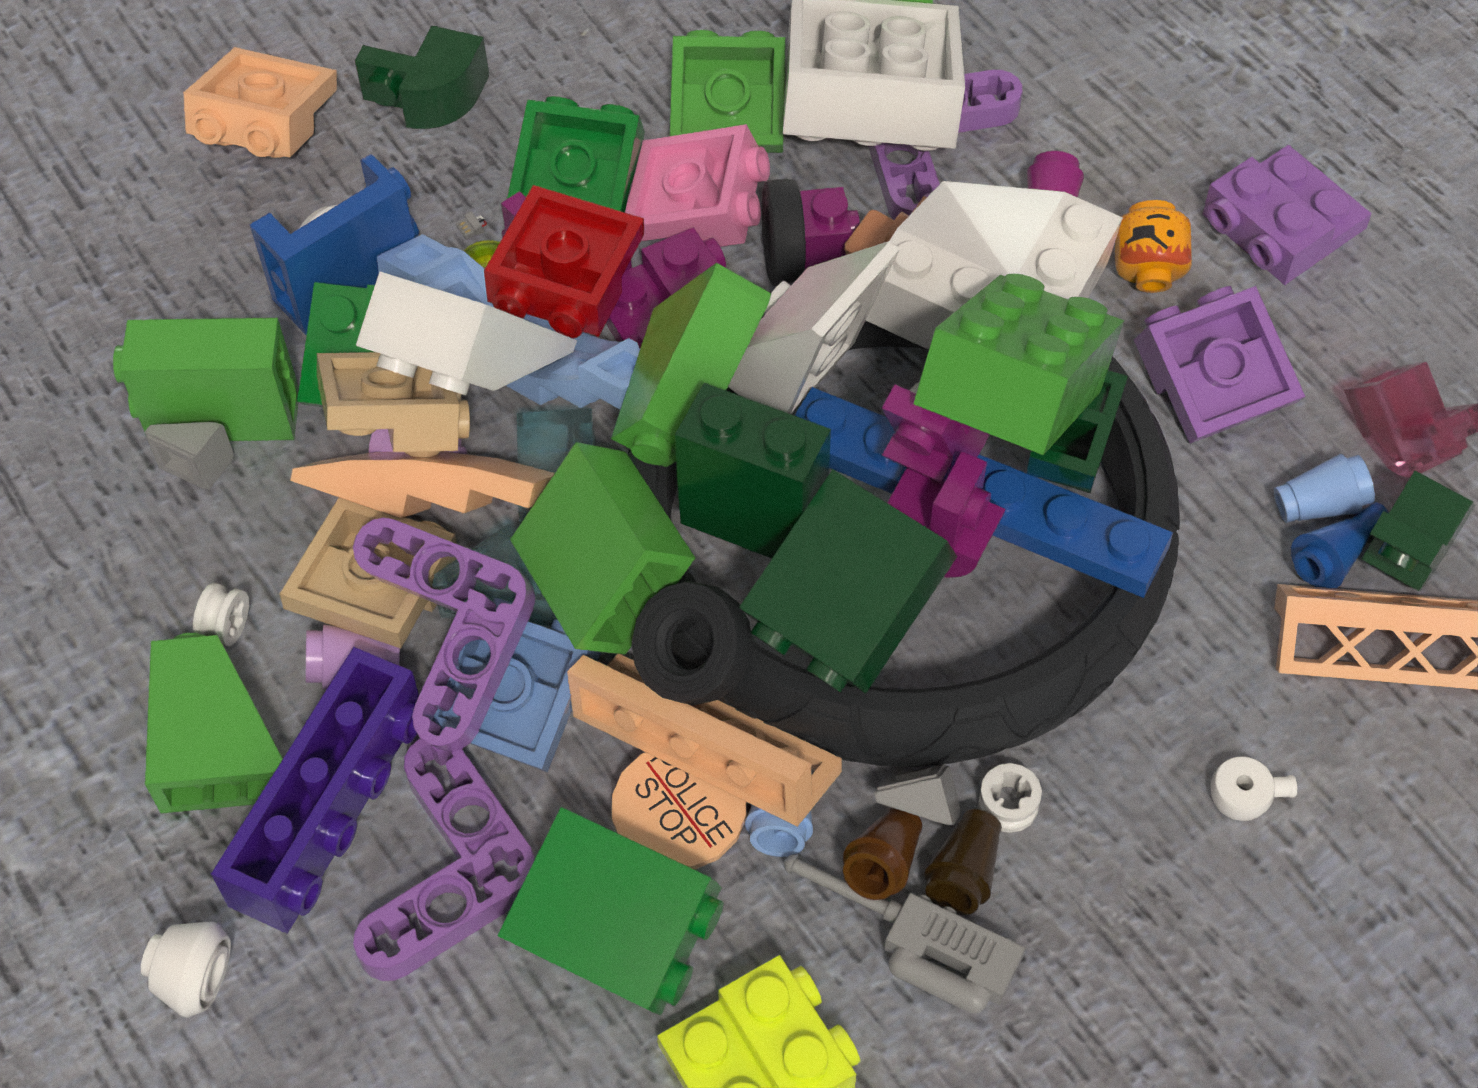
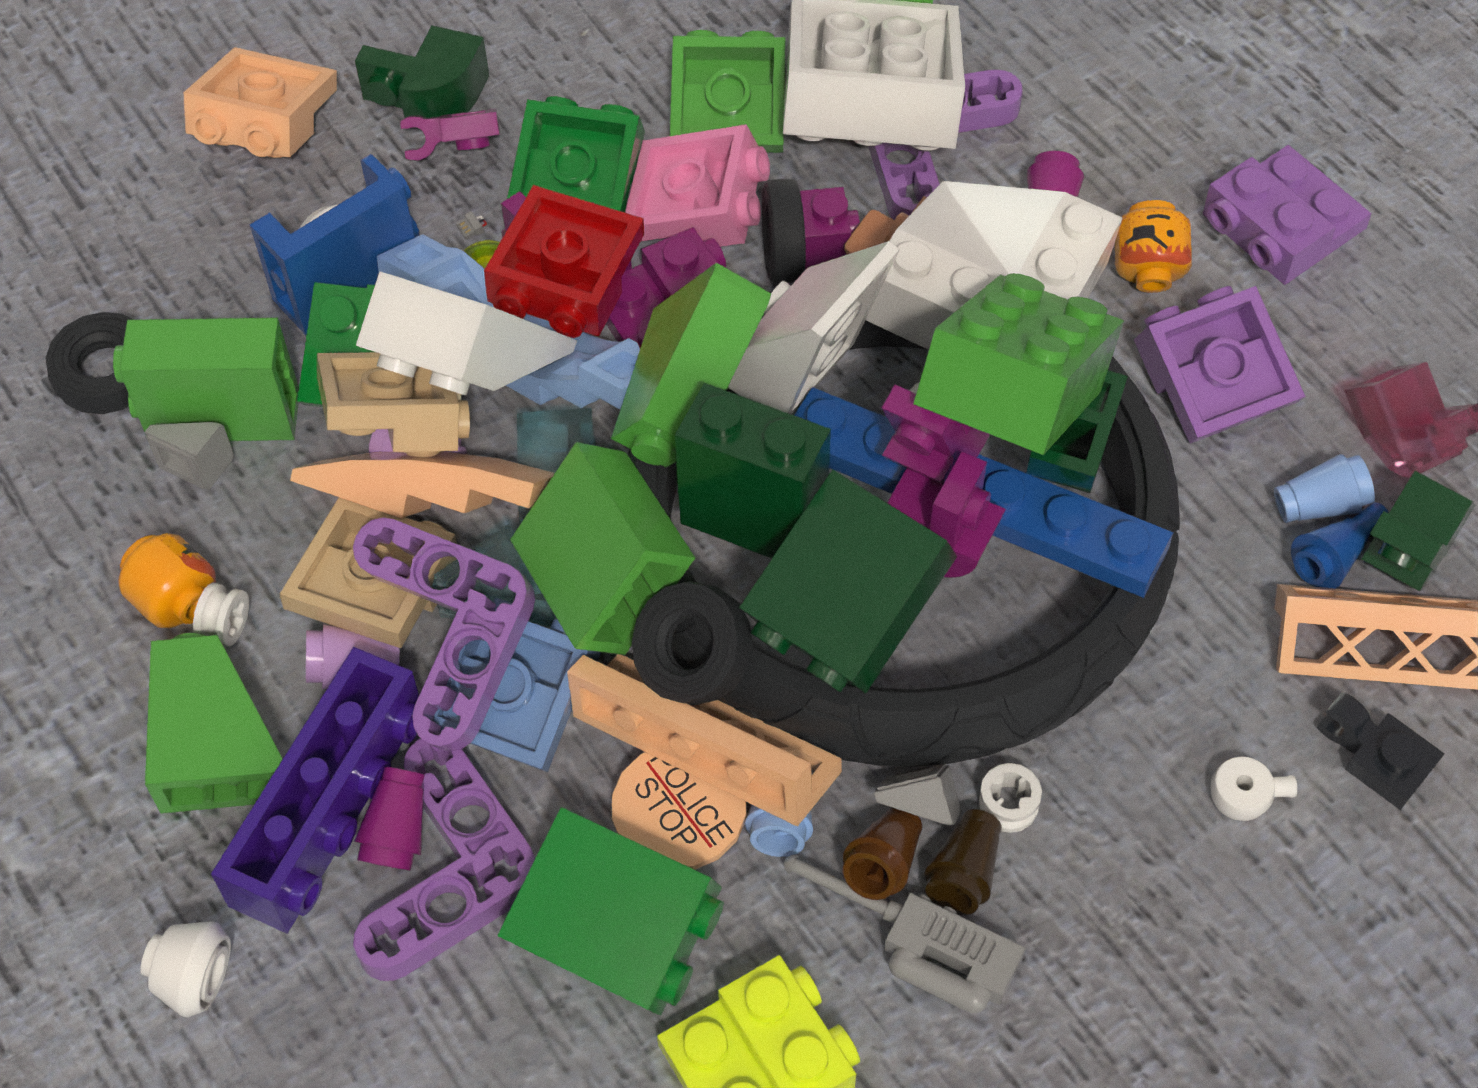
(66, 355): none -> black tyre
(164, 579): none -> light orange head
(393, 821): none -> magenta cone
(467, 129): none -> magenta plate
(1385, 756): none -> black plate

